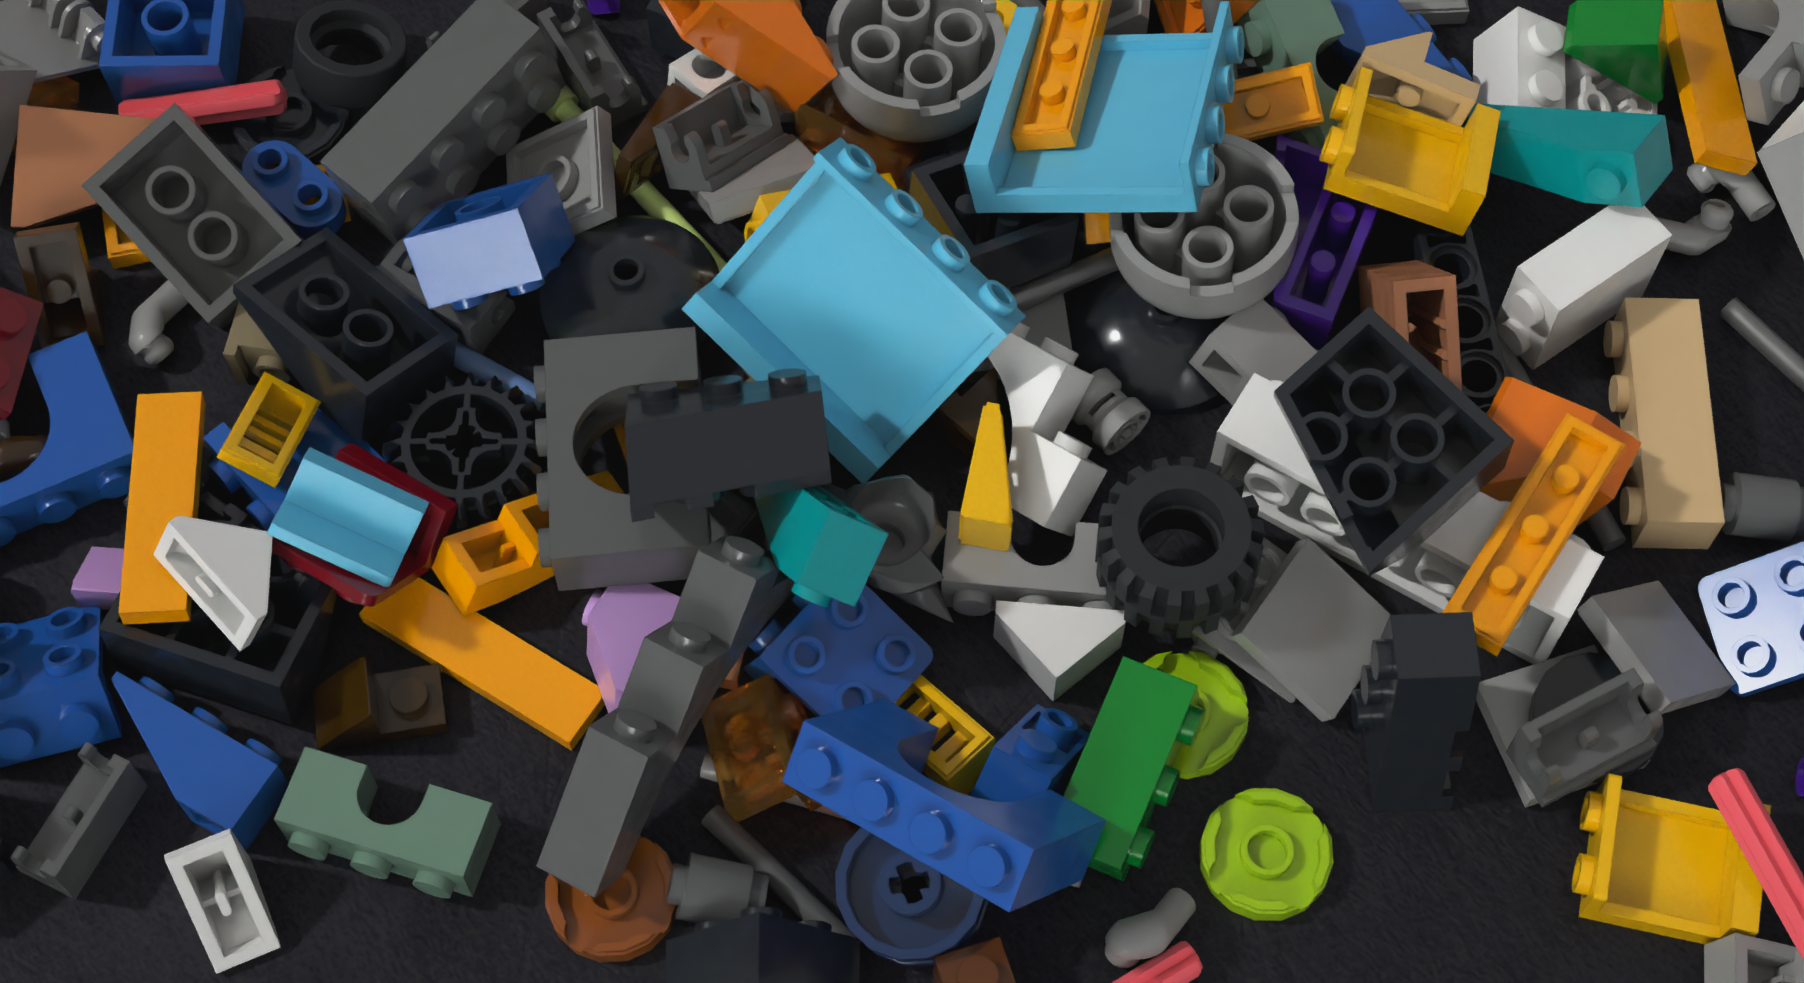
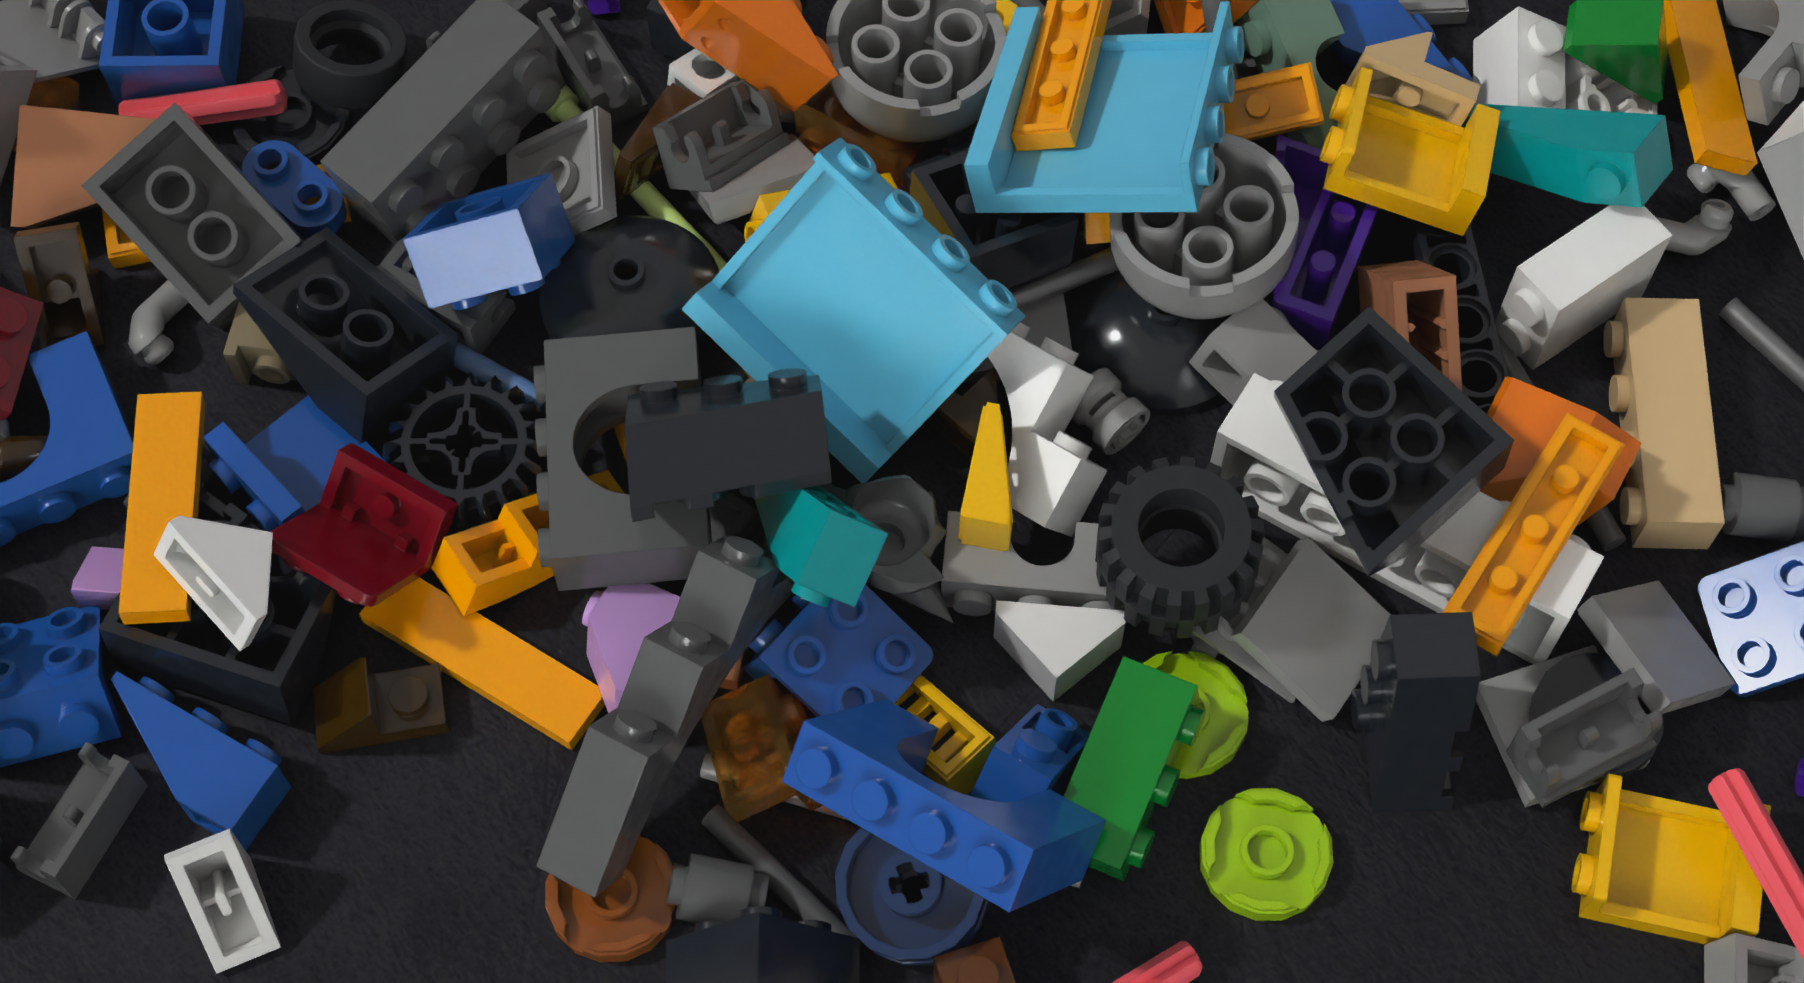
(269, 429): yellow slope -> none
(348, 518): medium azure panel -> none
(437, 846): sand green arch -> none
(1150, 931): light grey arm -> none

